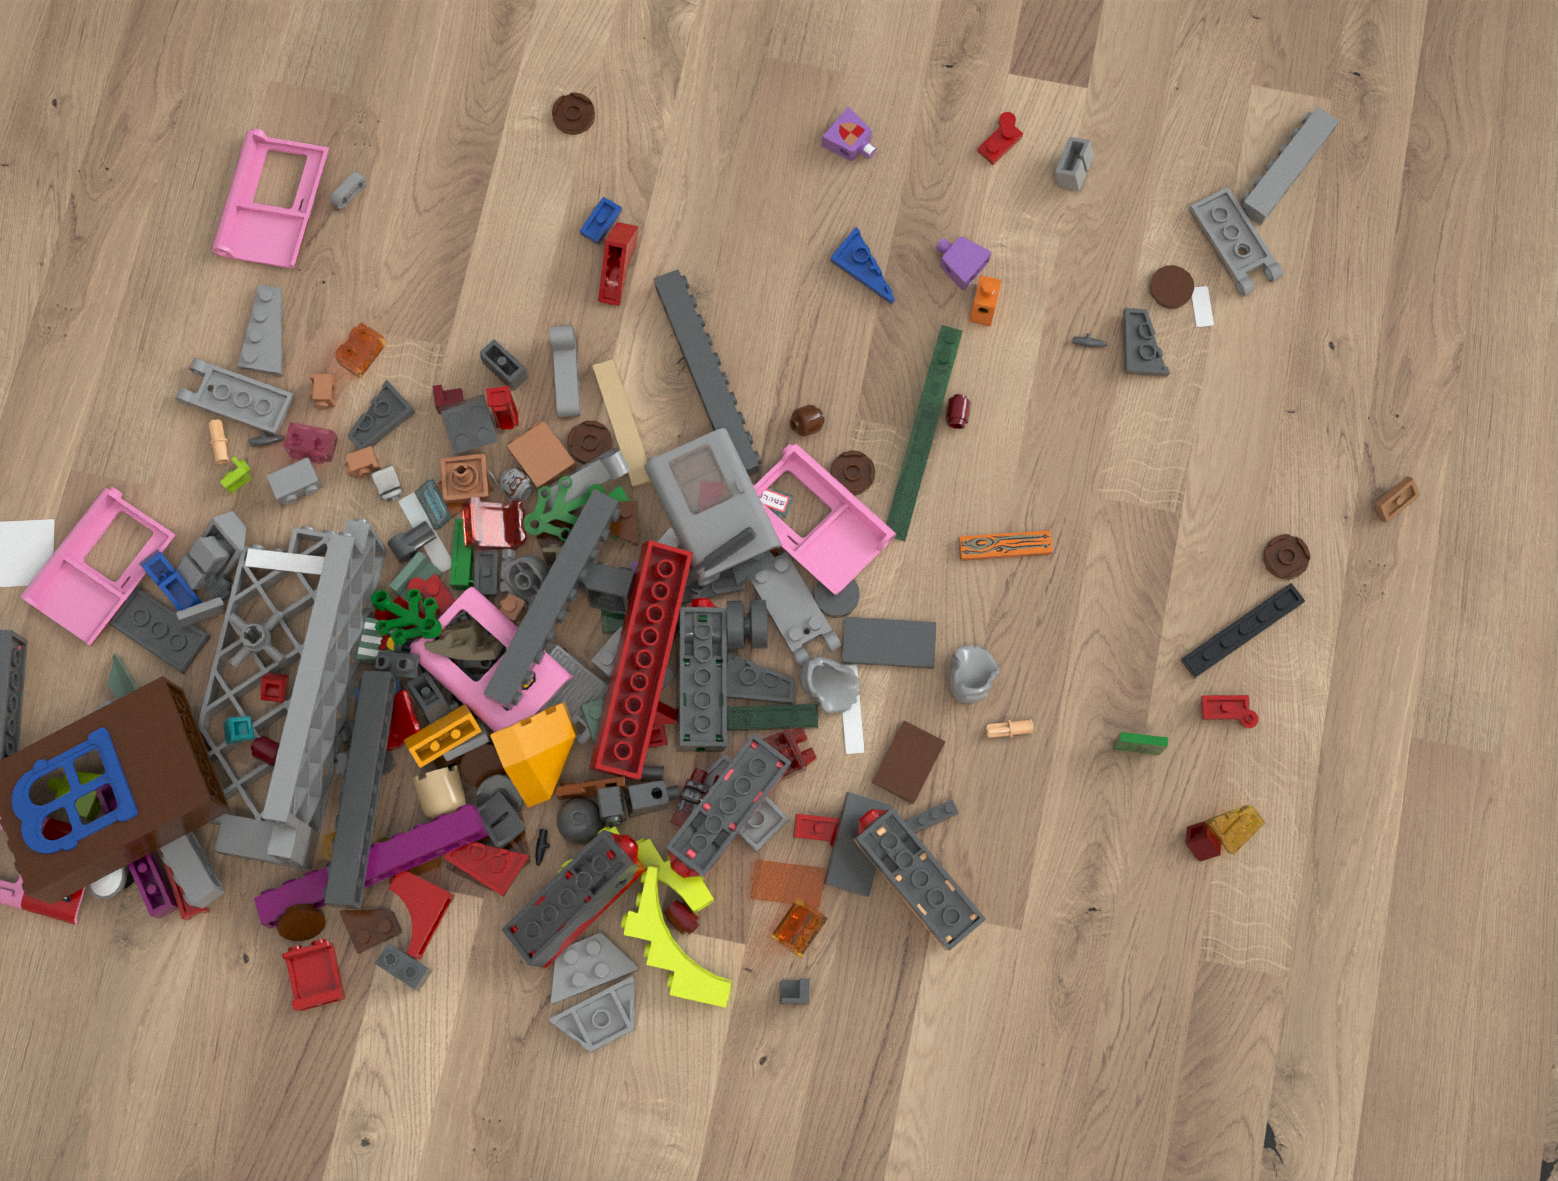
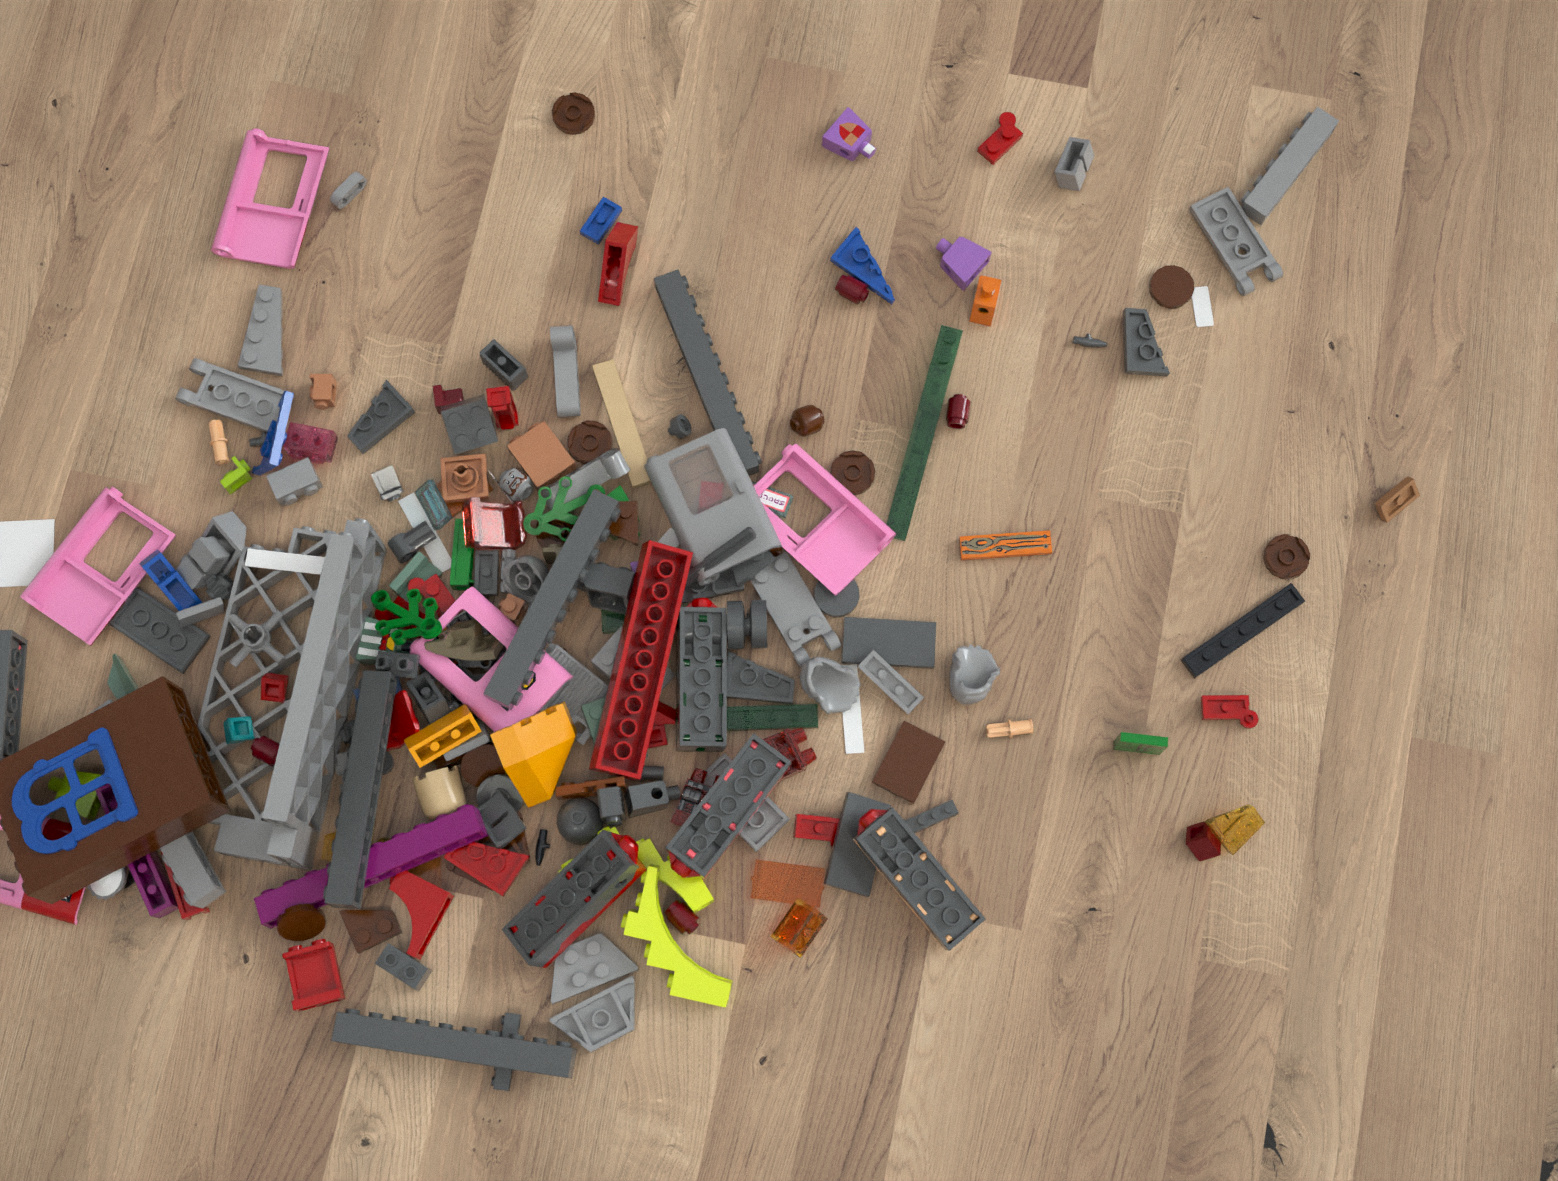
(275, 437): none -> wing
(360, 349): clear orange brick -> none
(362, 463): nougat brick -> none
(455, 1045): none -> dark grey brick
(503, 1076): none -> dark grey piece
(680, 426): none -> dark grey tile
(794, 992): dark grey panel -> none
(852, 289): none -> dark red brick
(890, 681): none -> light grey plate

